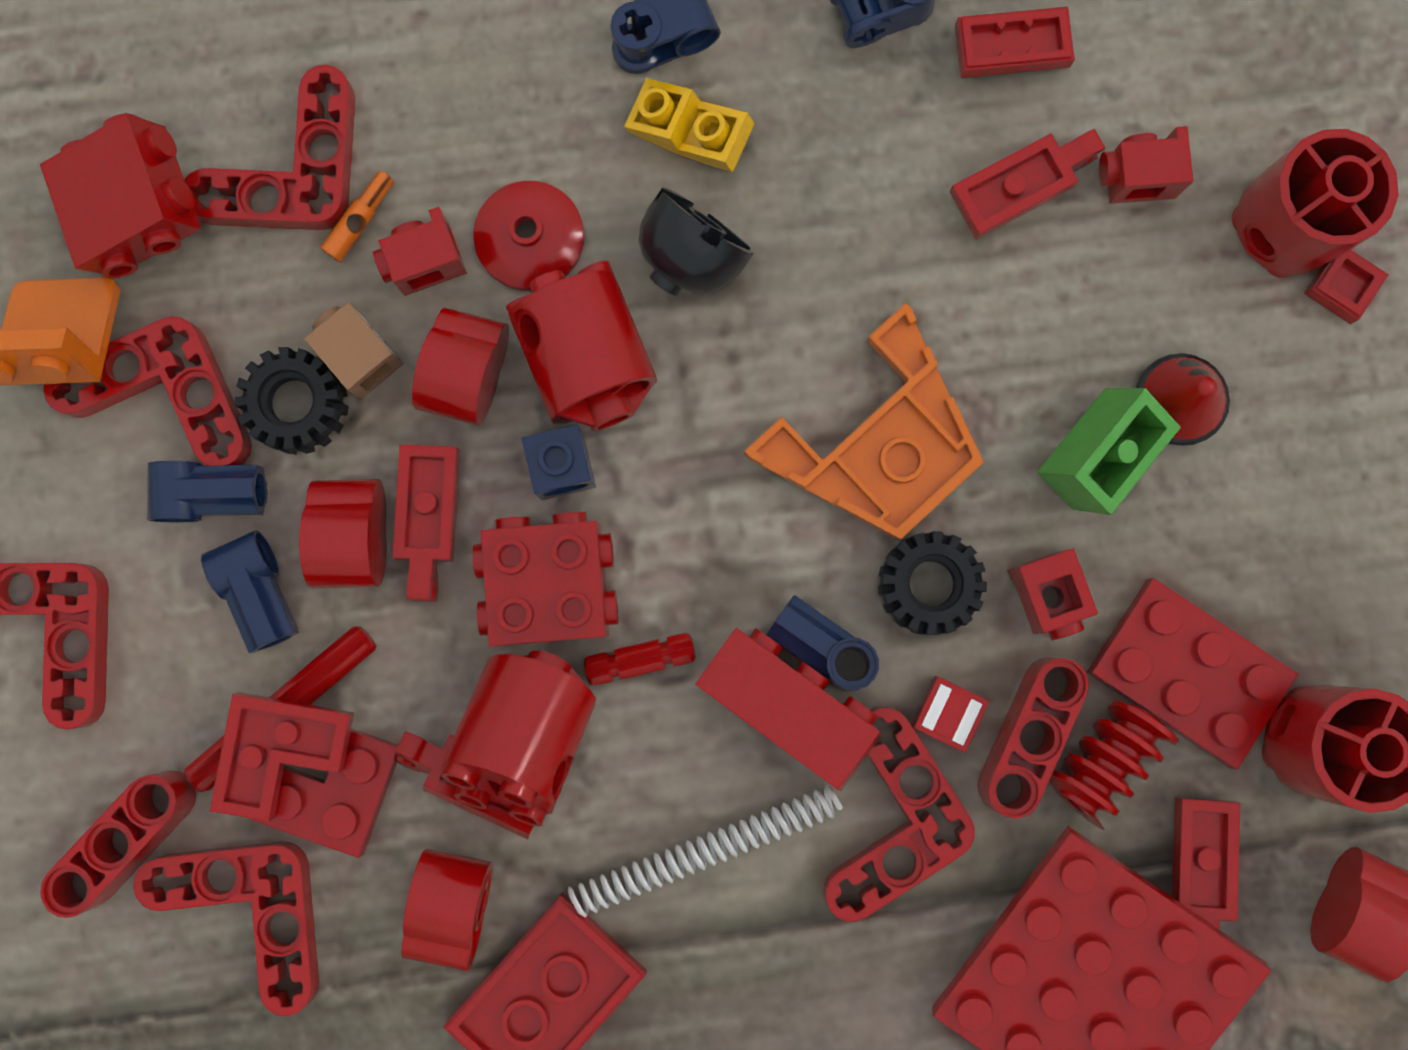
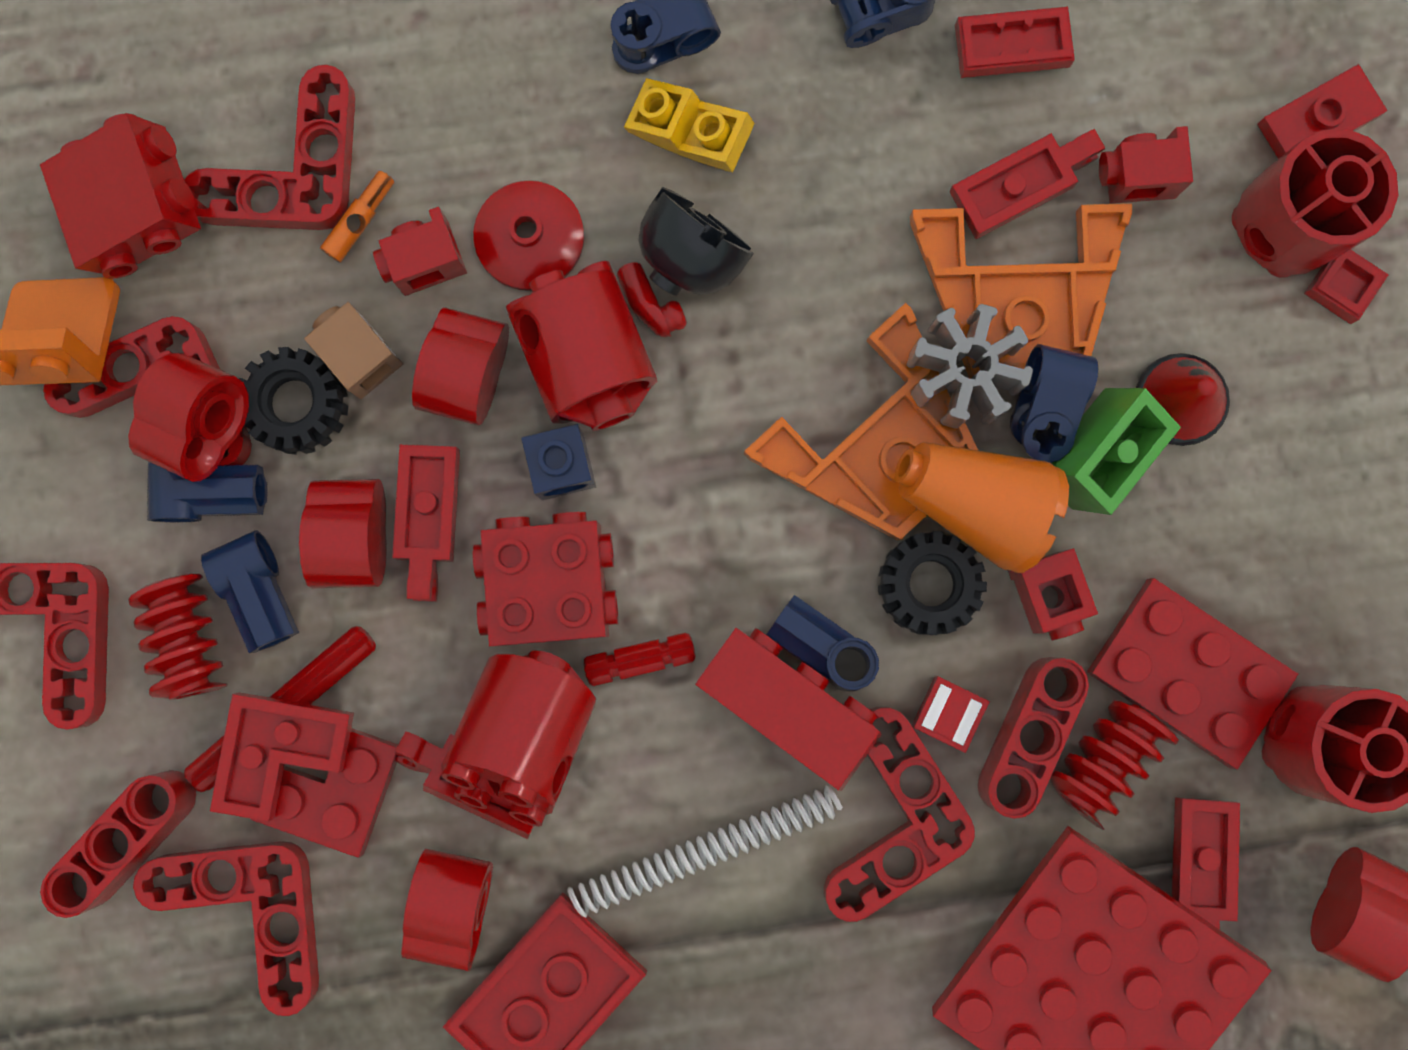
(175, 638): none -> red piece
(186, 415): none -> red piece
(644, 304): none -> red arm
(984, 383): none -> light grey gear
(987, 499): none -> orange cone
(1049, 301): none -> orange wing
(1056, 395): none -> dark blue piece
(1337, 104): none -> red plate

